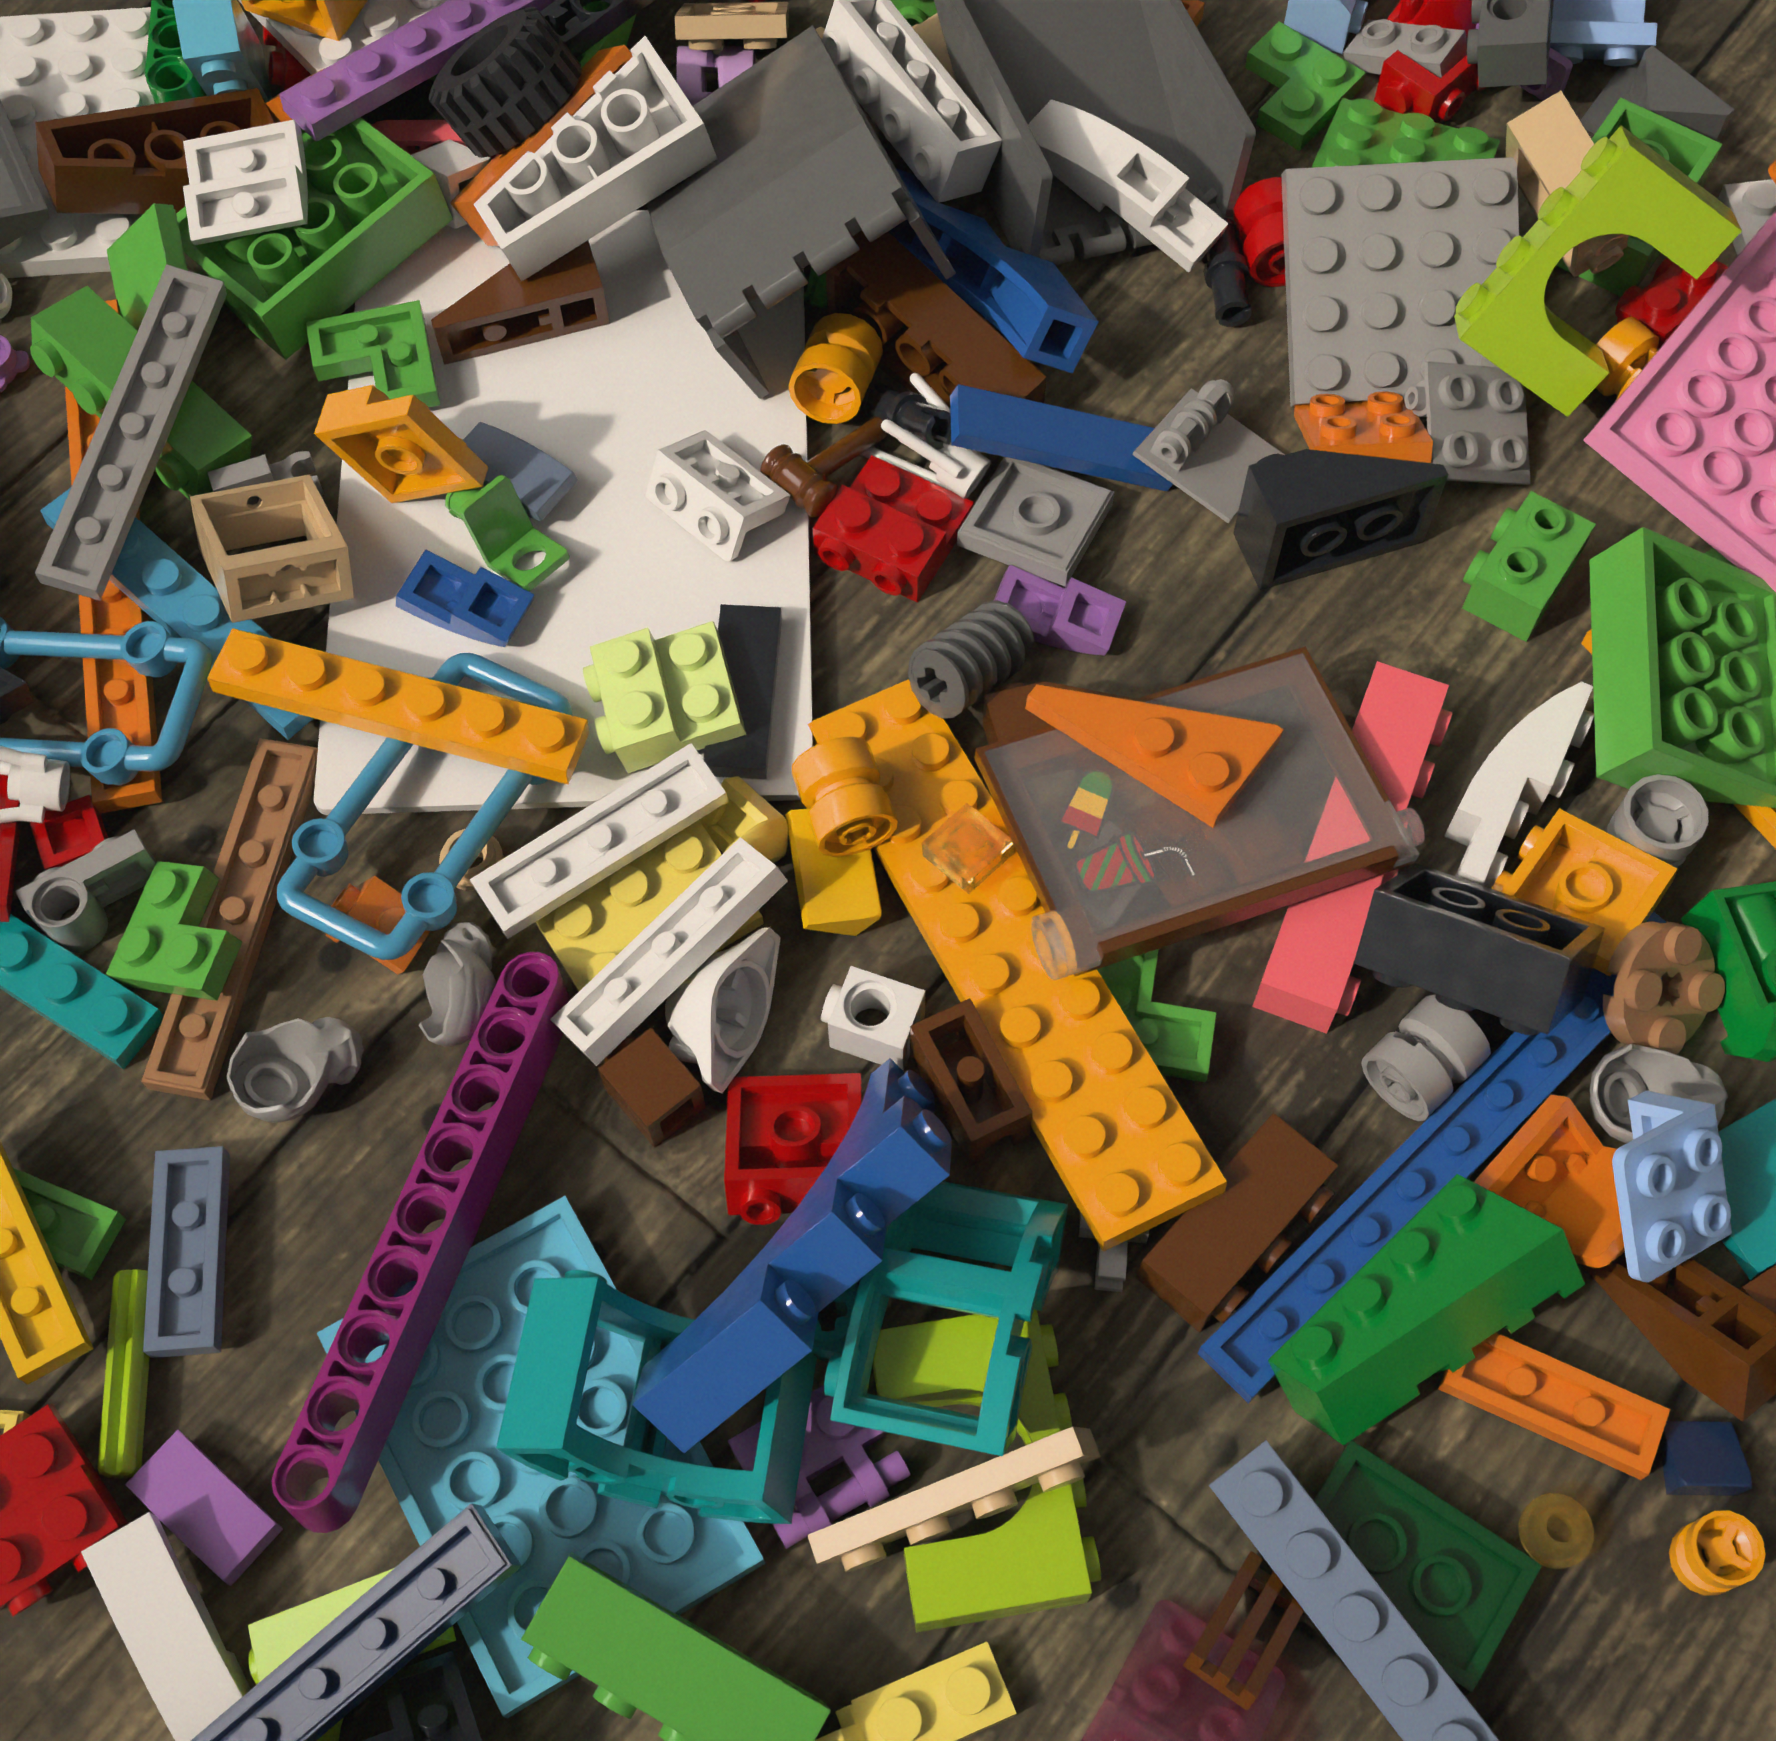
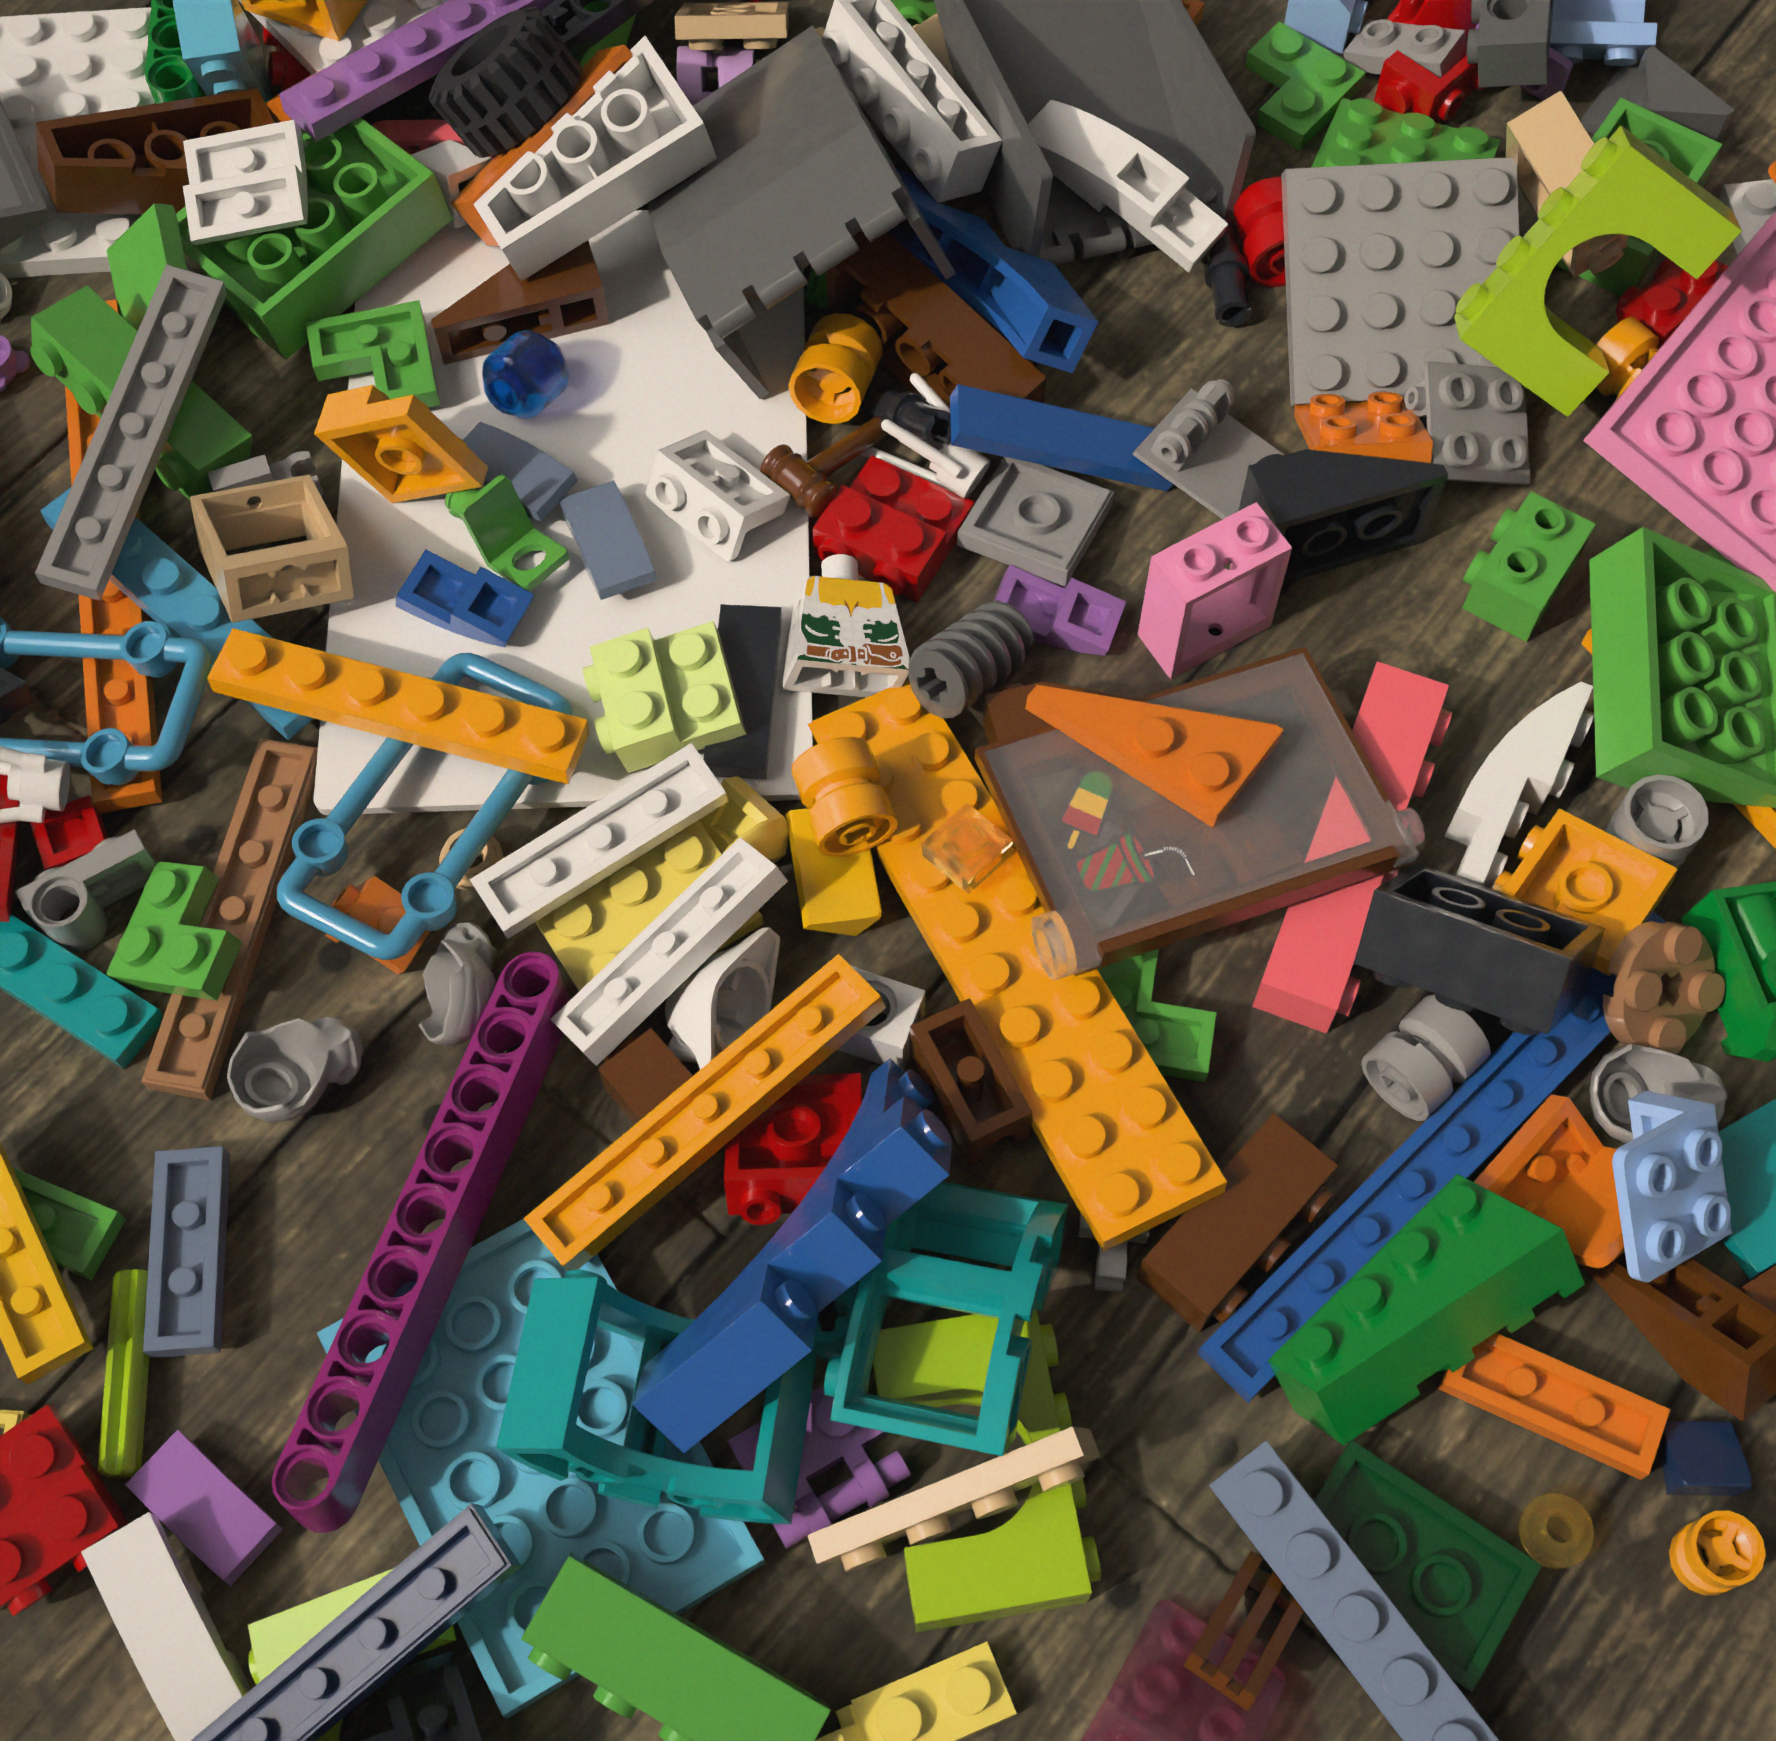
(525, 374): none -> clear blue head
(607, 540): none -> sand blue slope
(704, 1114): none -> light orange plate
(844, 635): none -> torso
(1194, 592): none -> bright pink window

